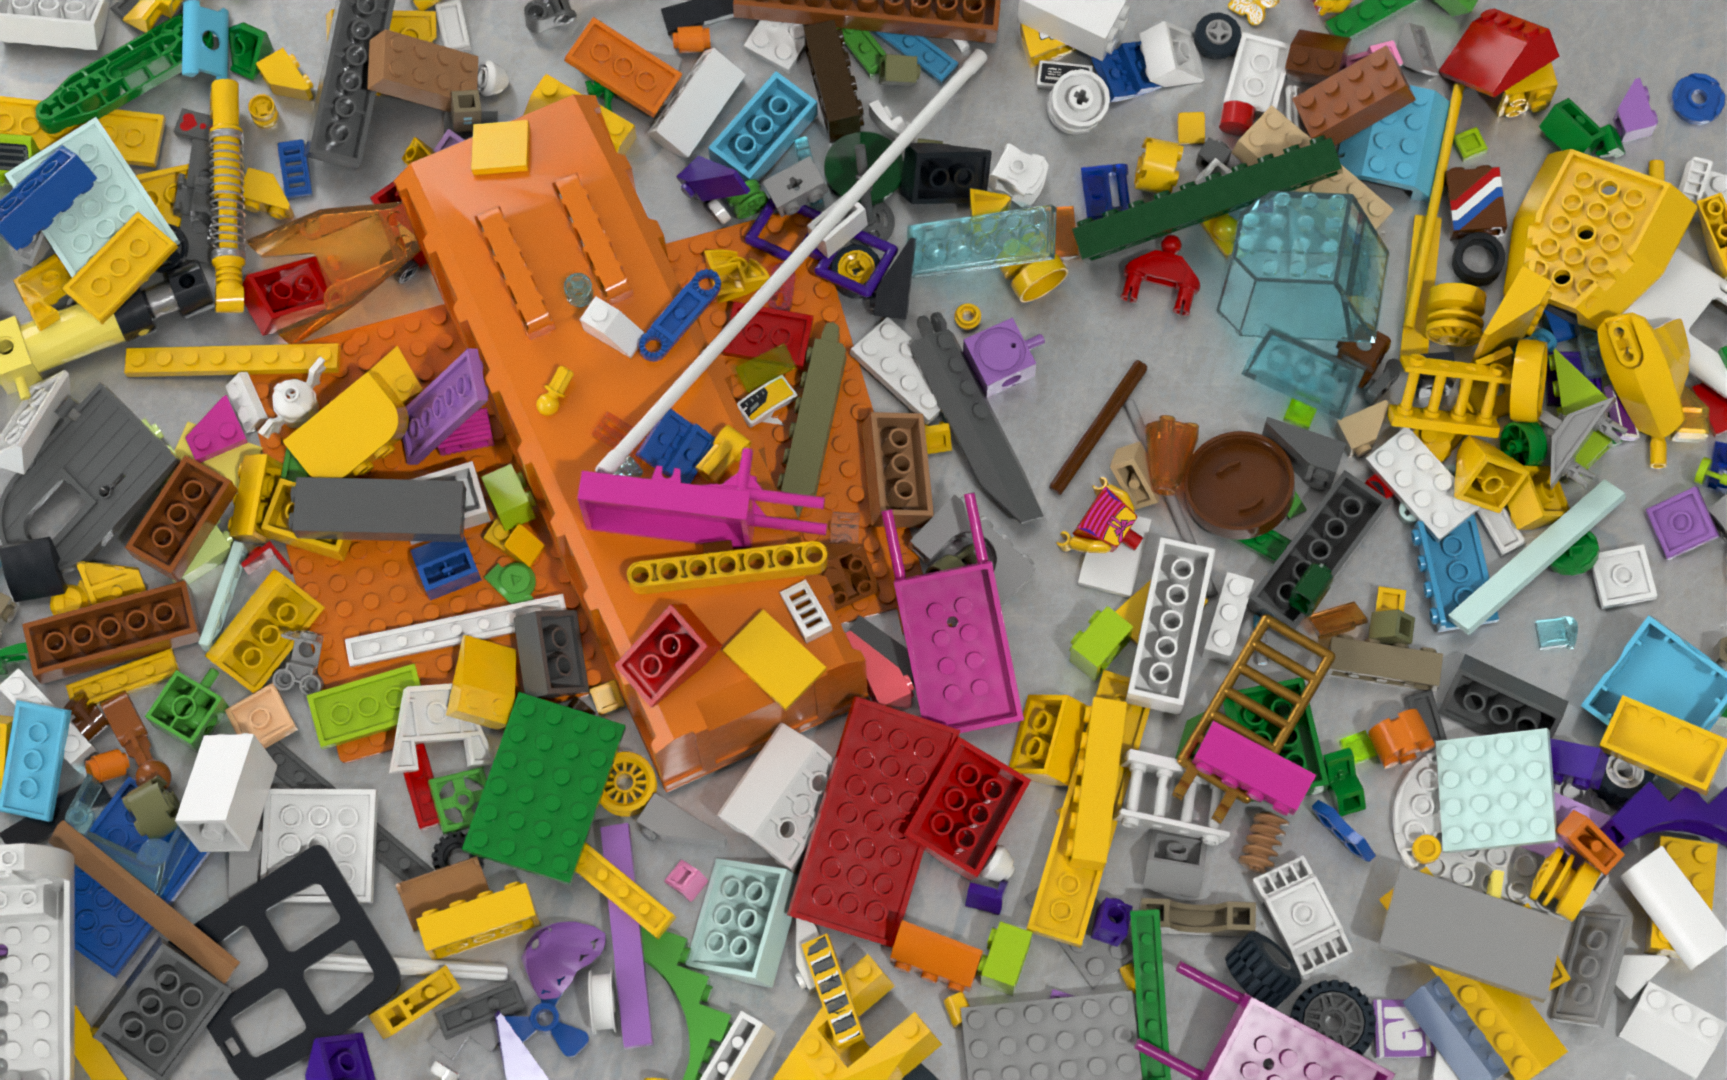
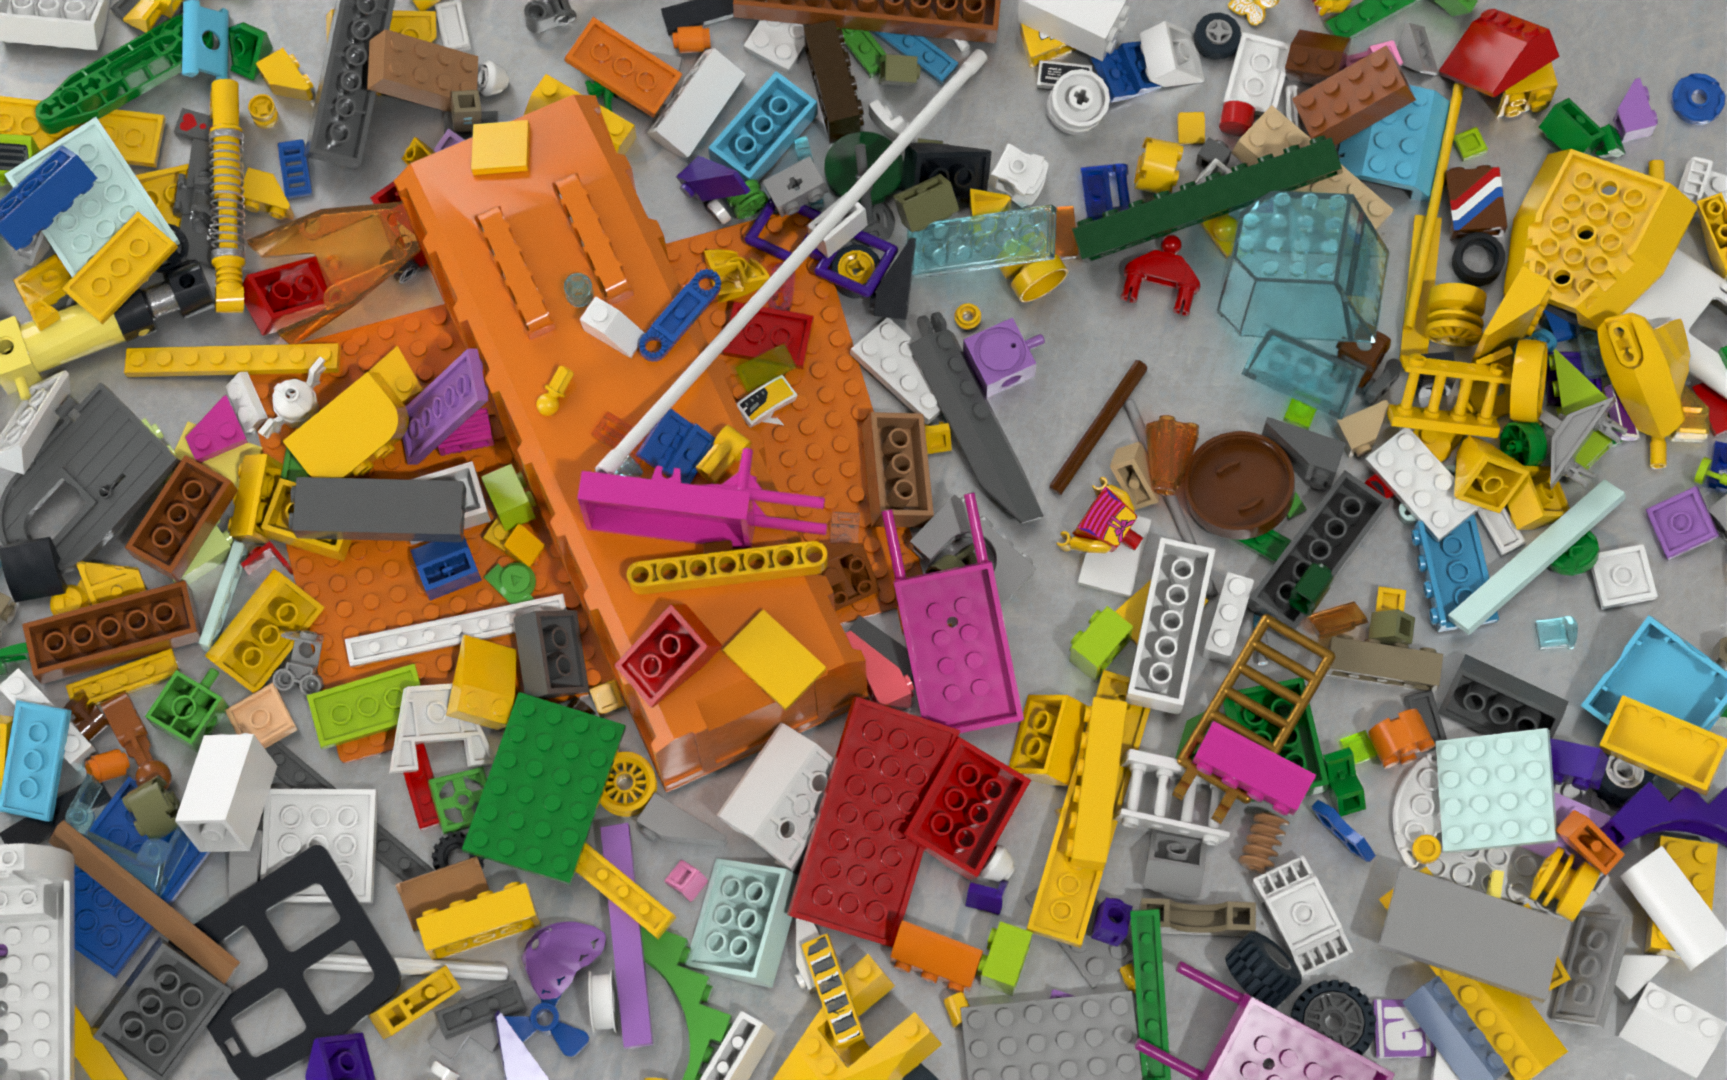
(815, 415): olive hinge -> none
(815, 631): white slope -> none
(926, 203): none -> olive brick

